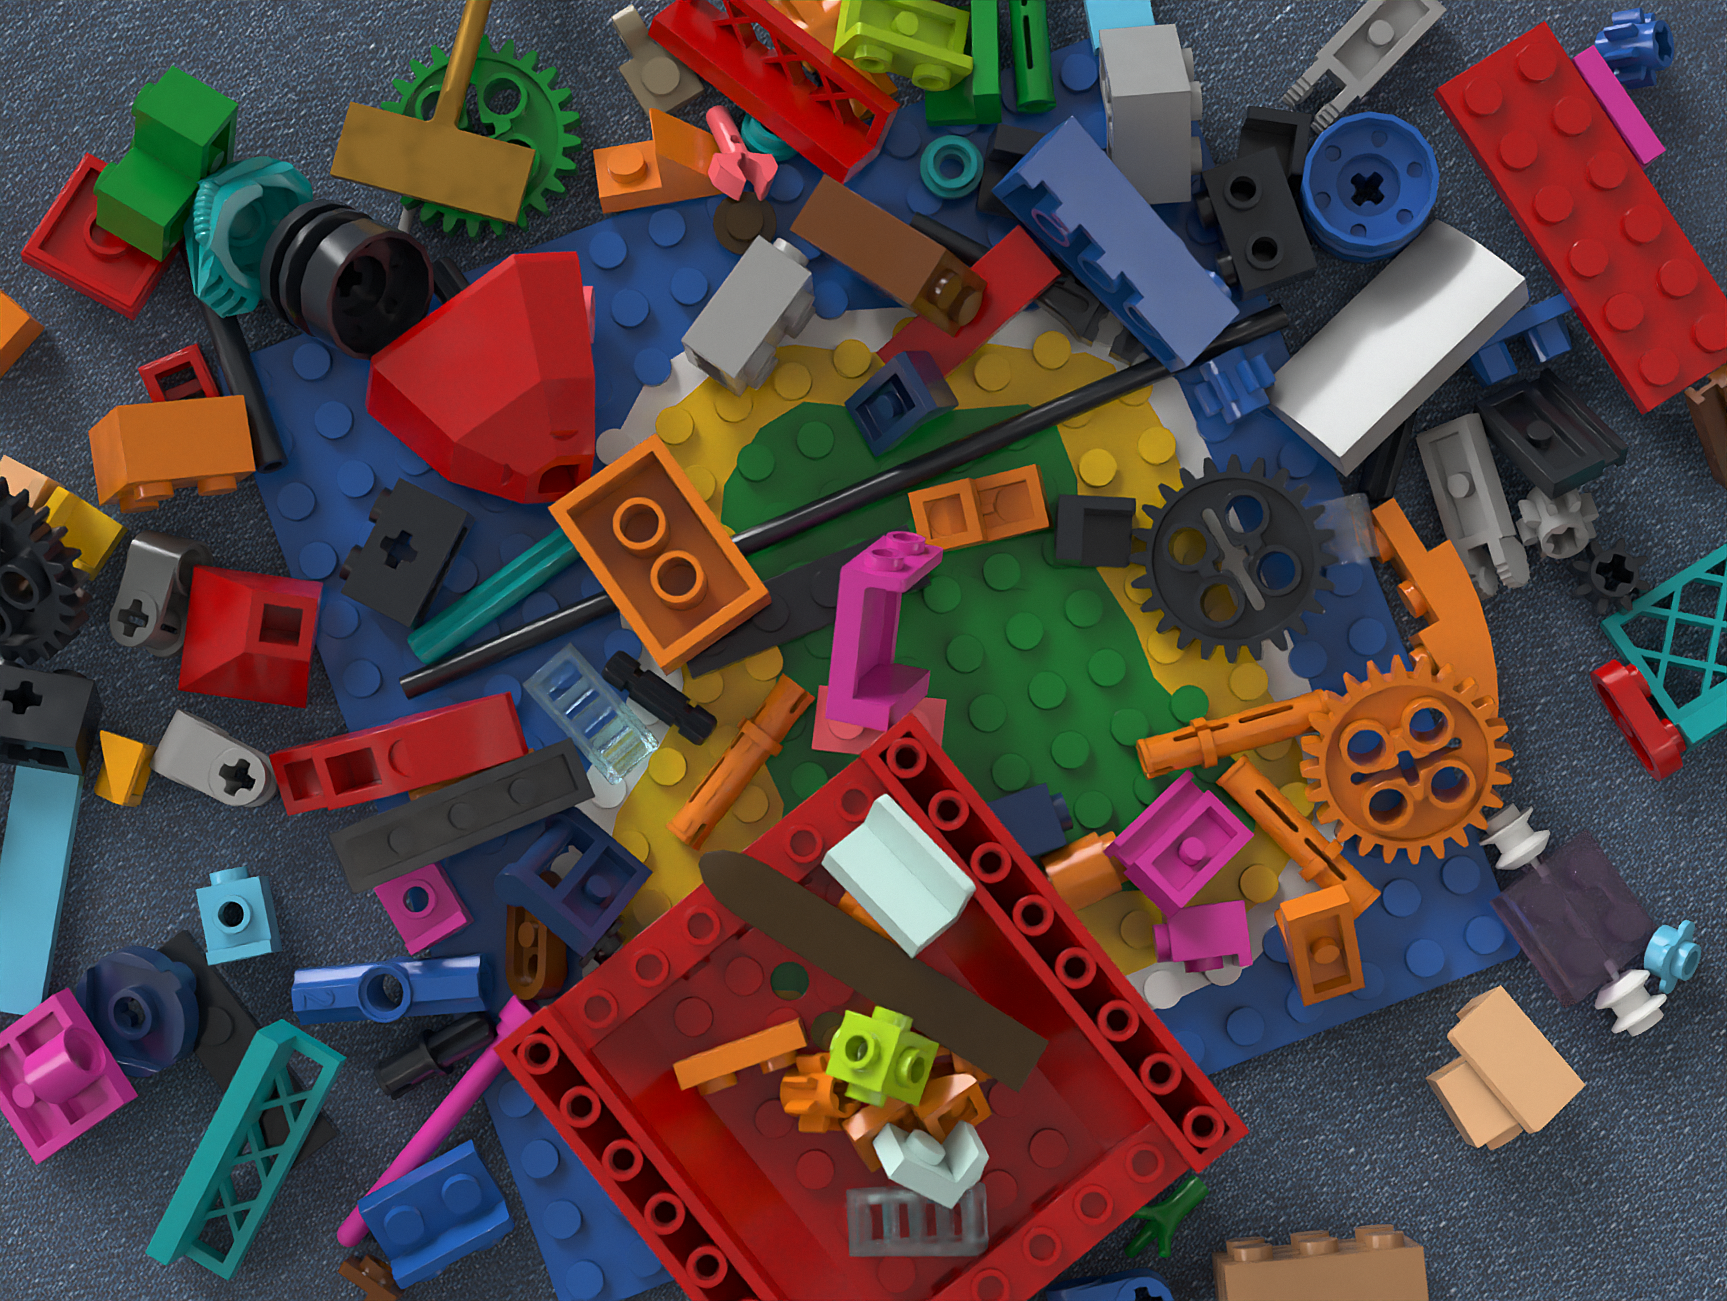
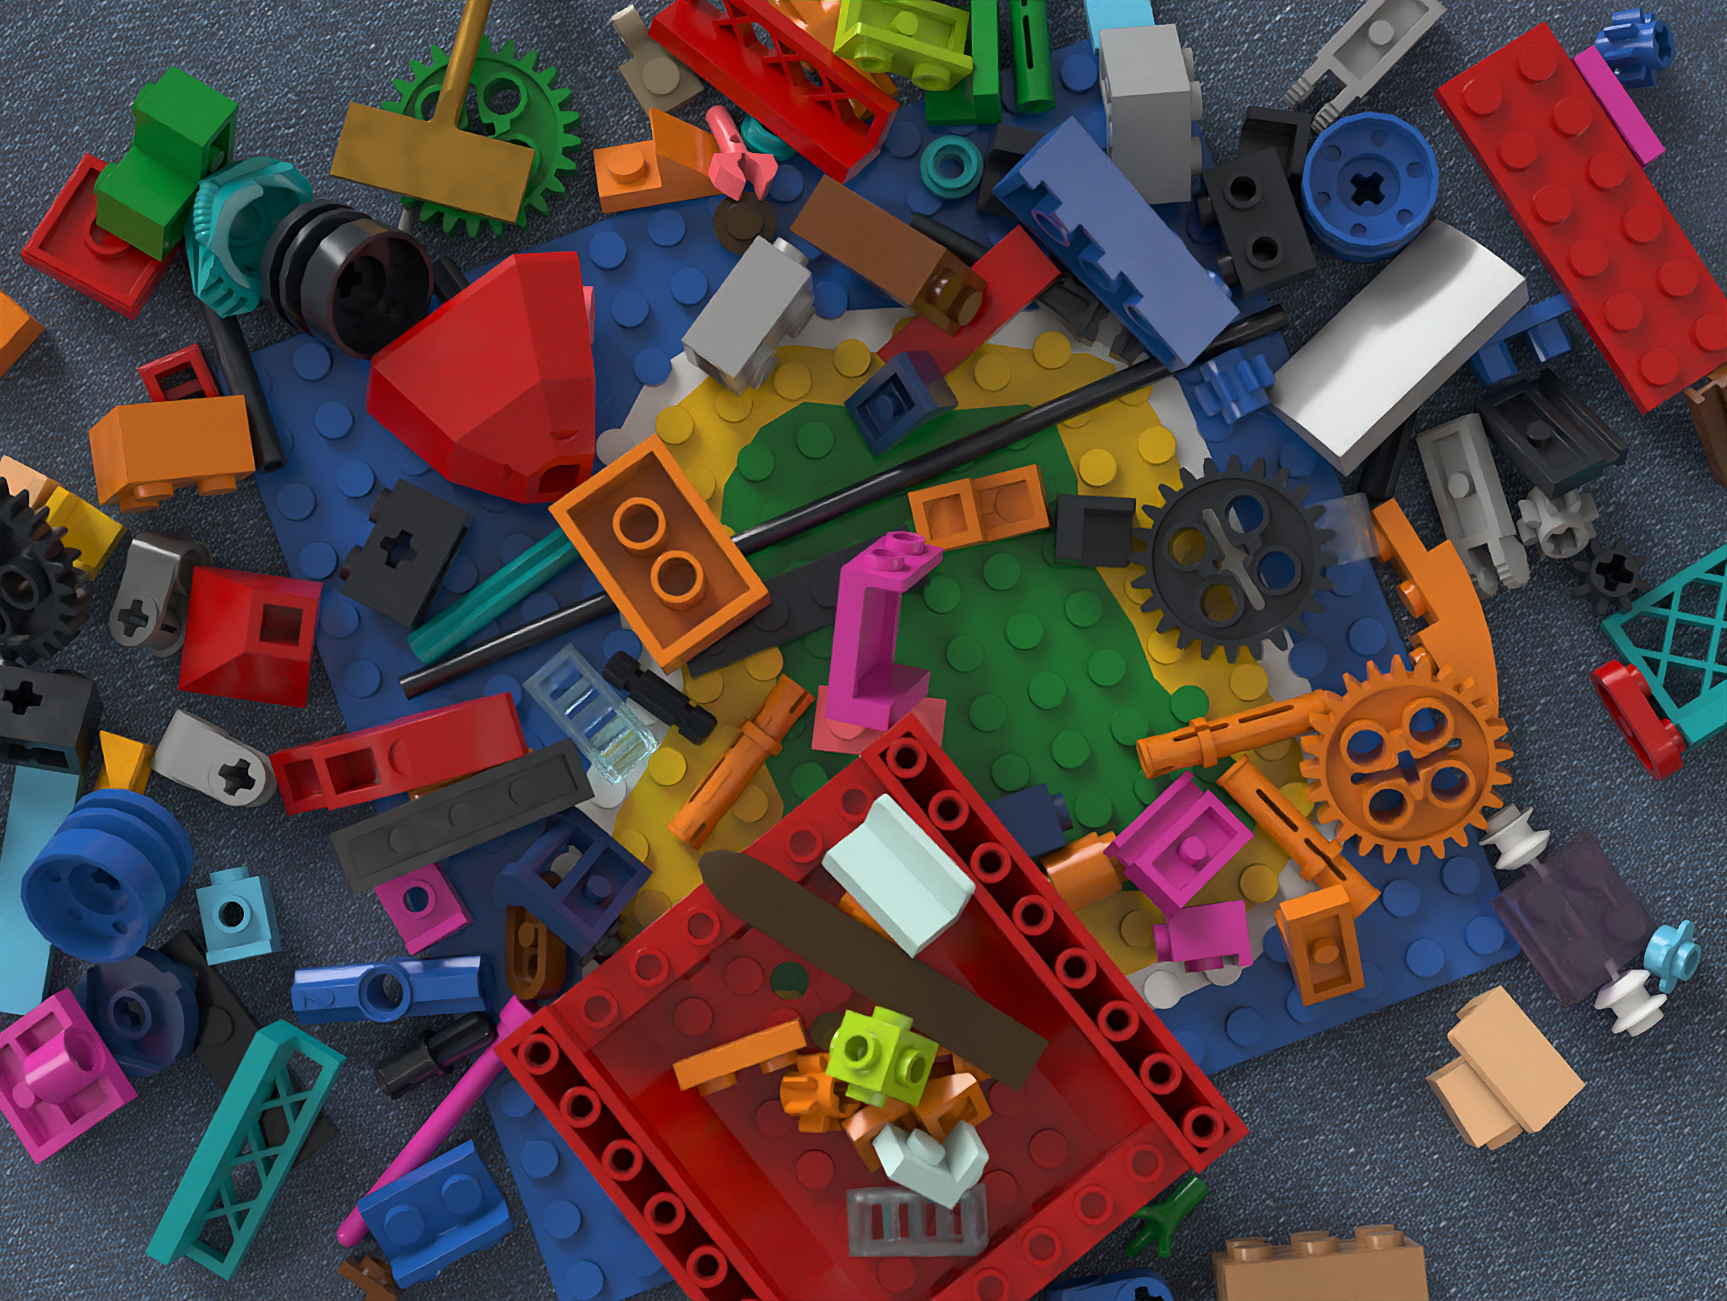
(107, 876): none -> blue wheel

